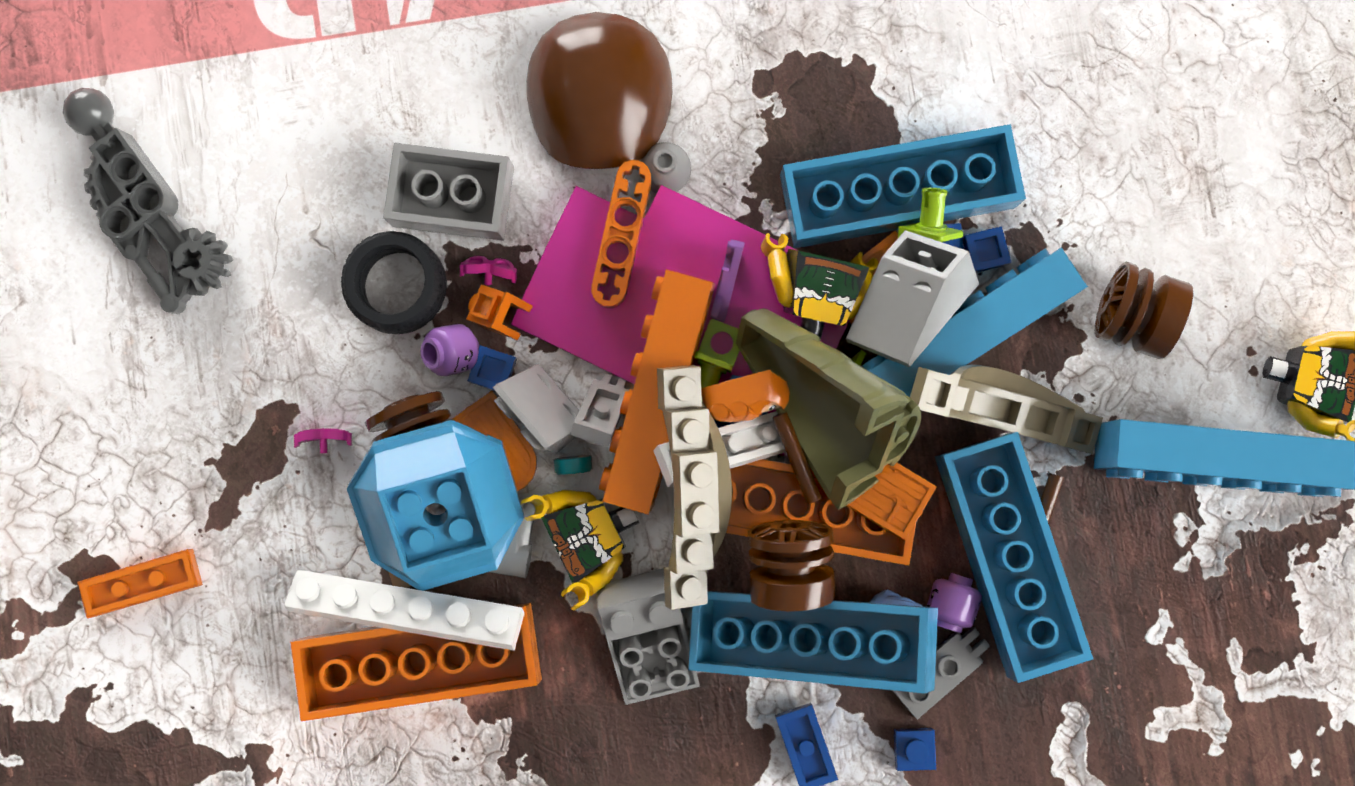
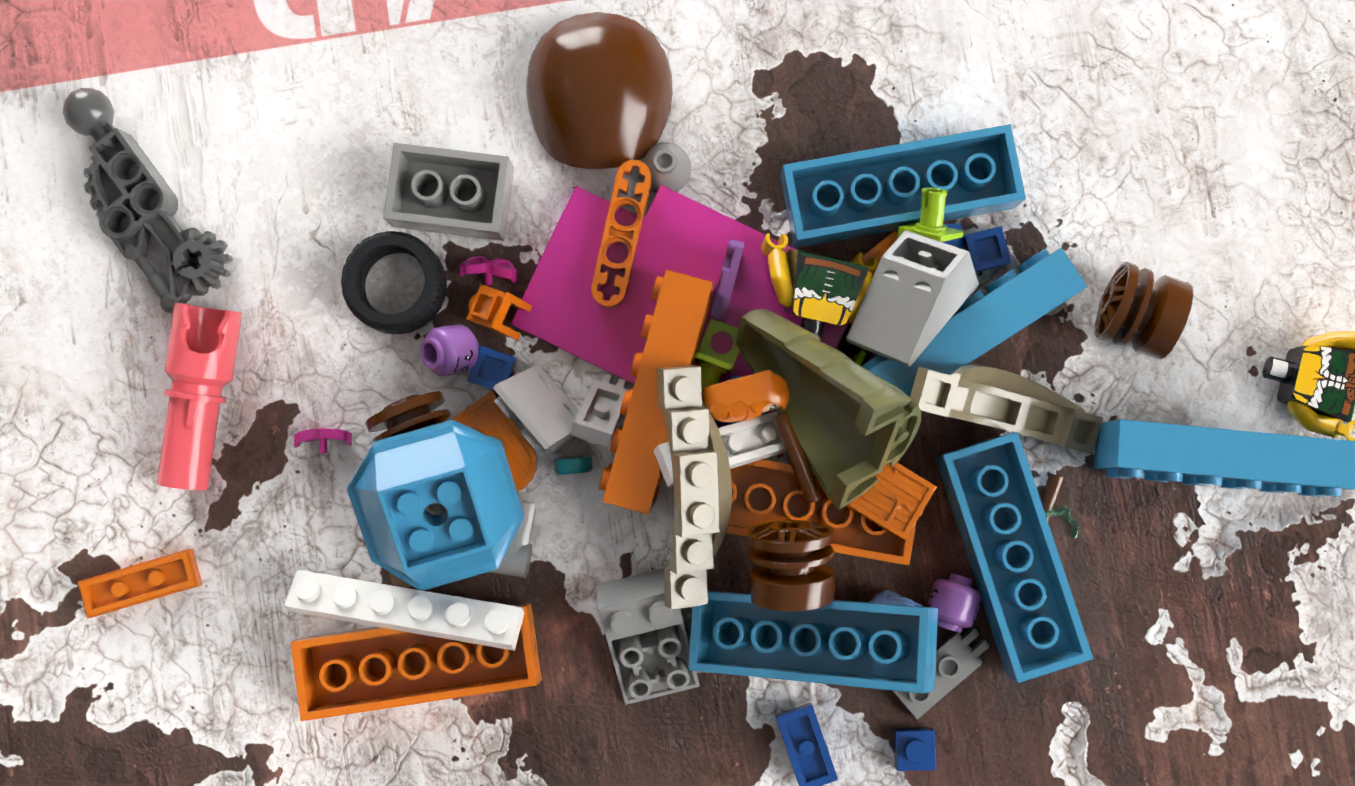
(200, 365): none -> coral piece
(584, 537): torso -> none
(1062, 510): none -> clear green piece

